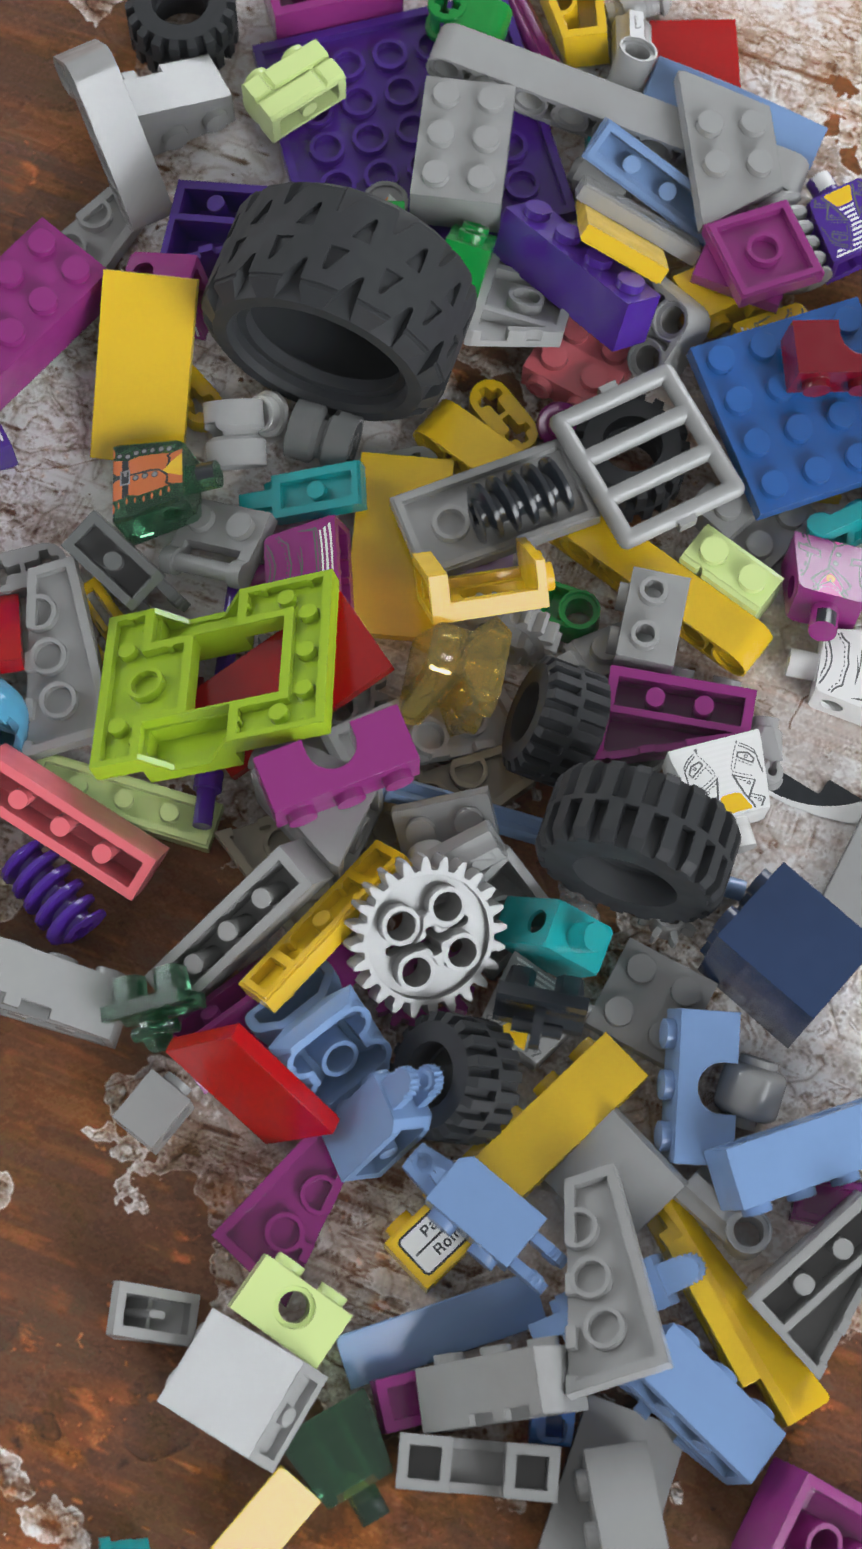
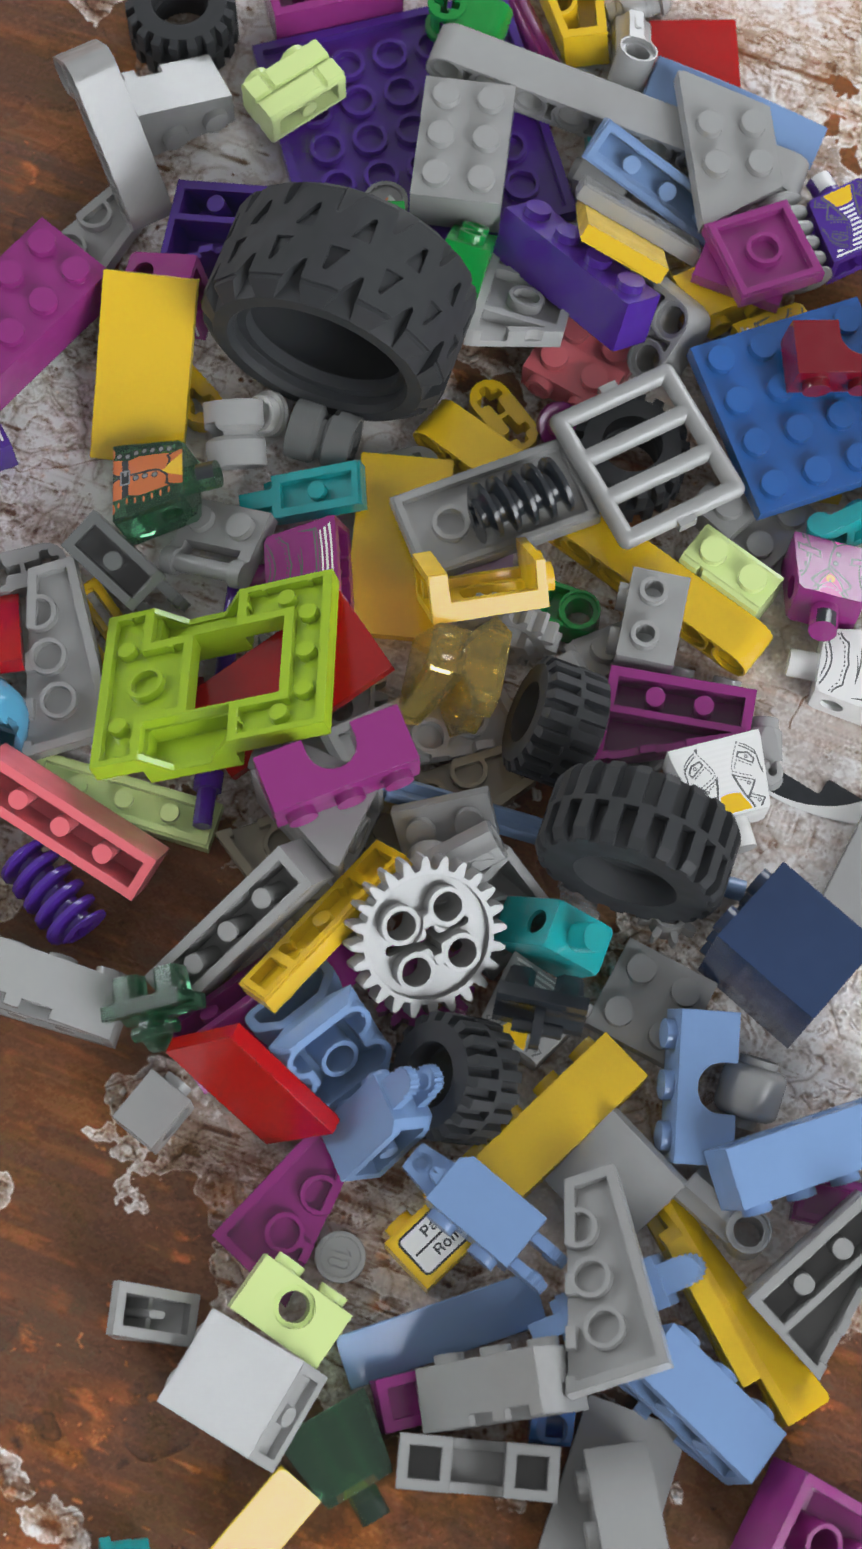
(340, 1257): none -> light grey piece

